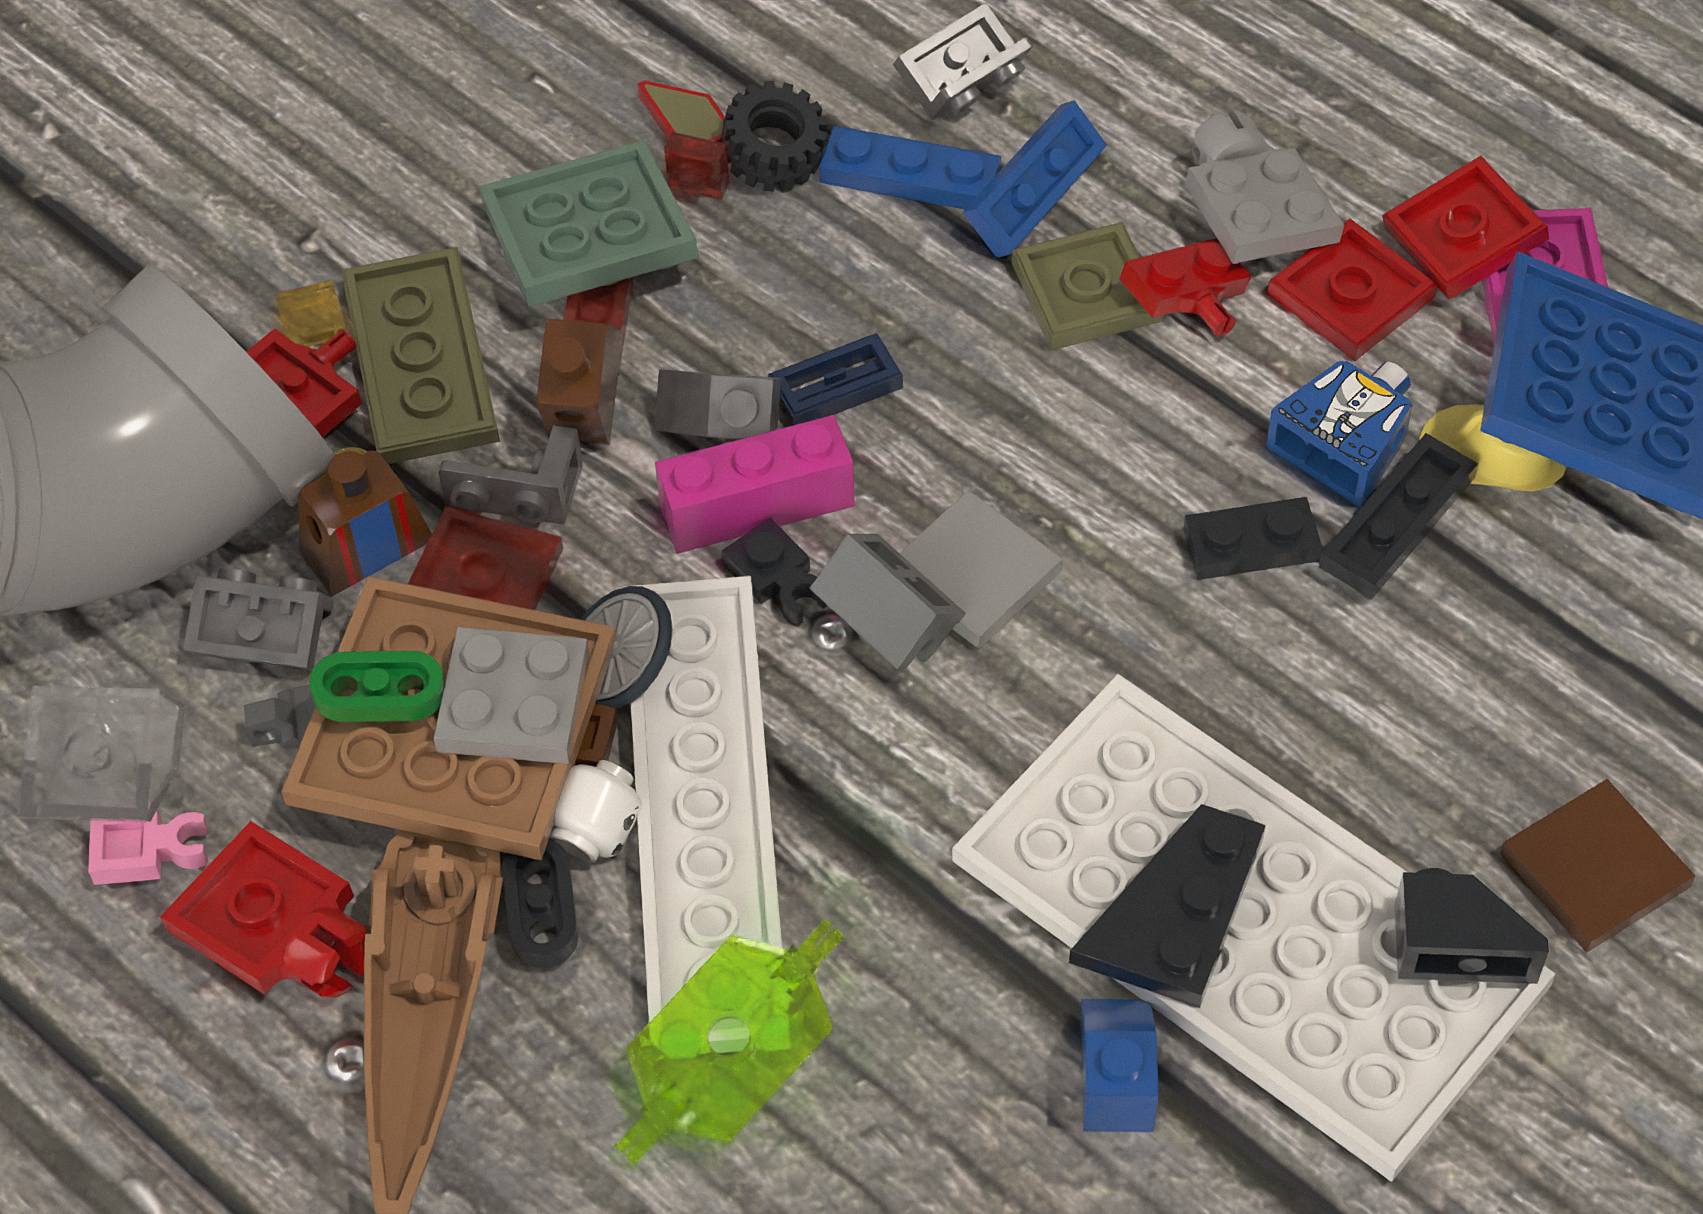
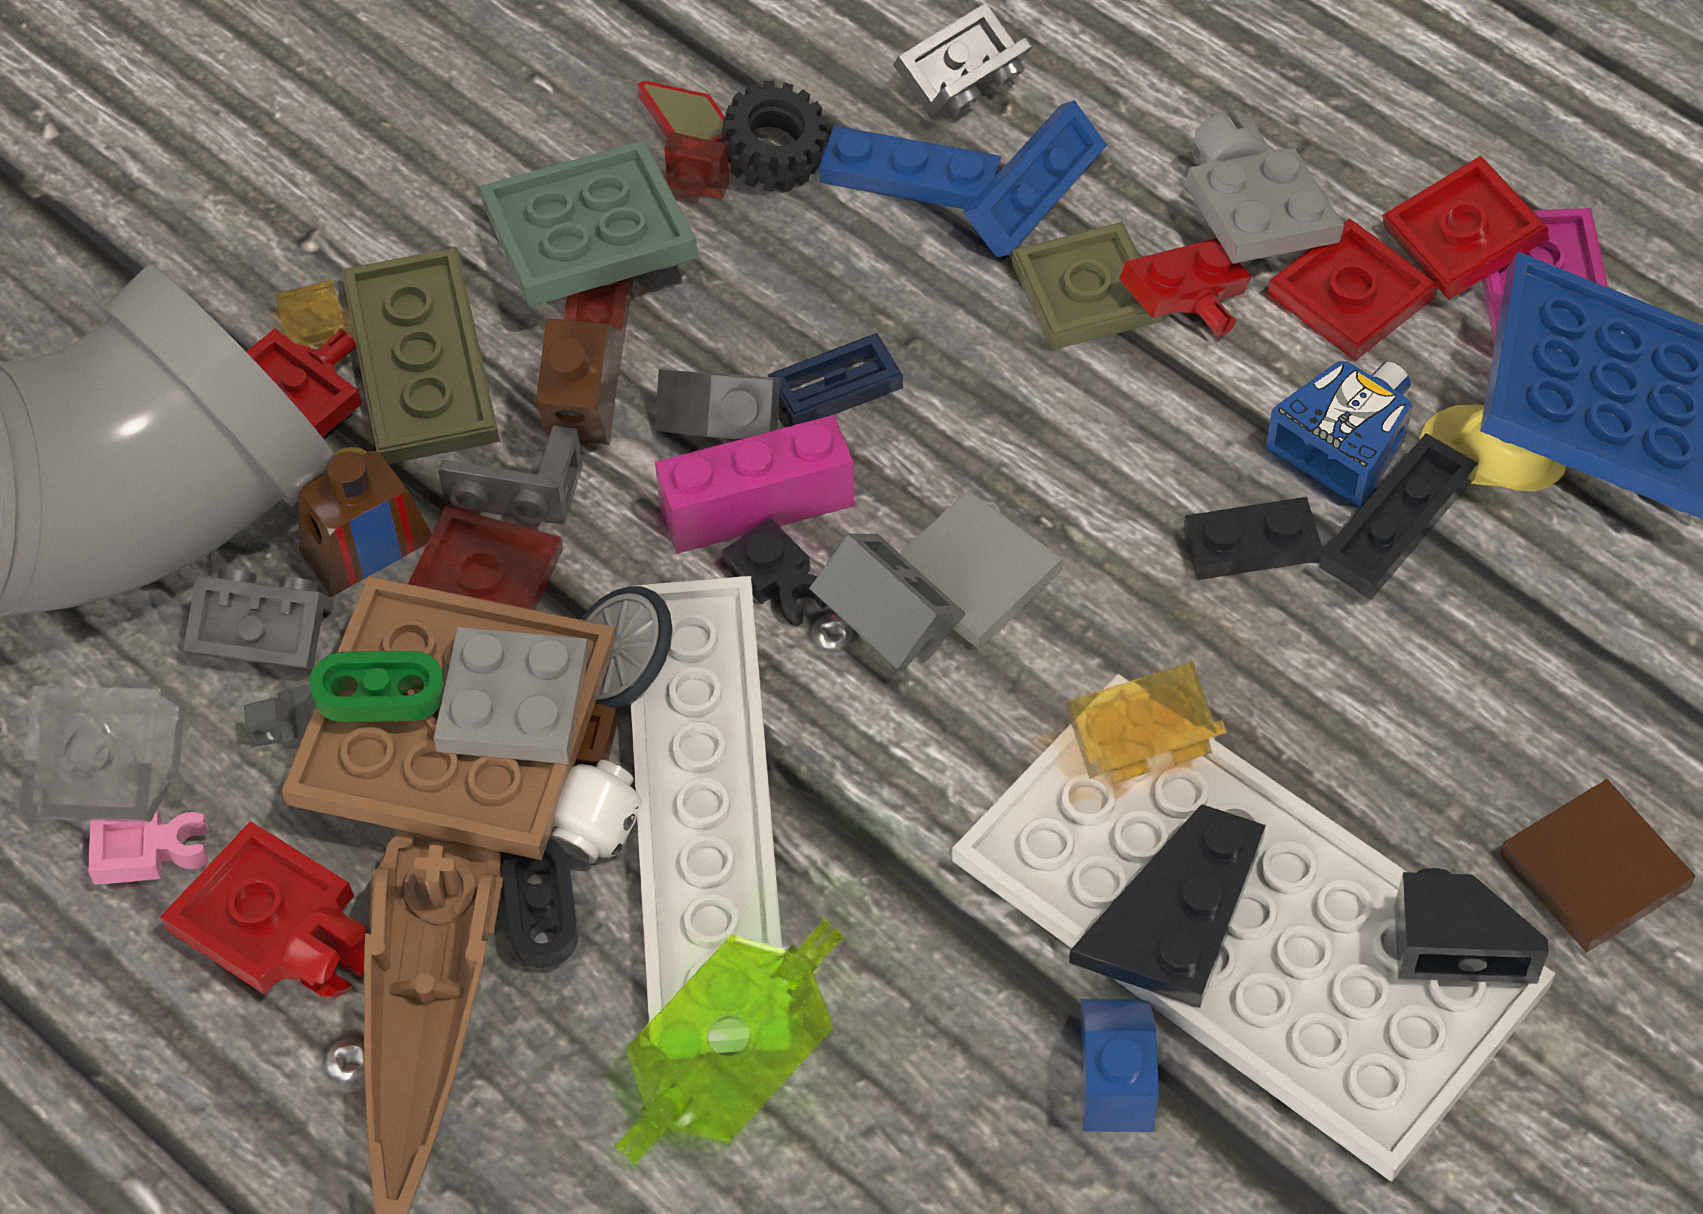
(1143, 721): none -> clear yellow bracket

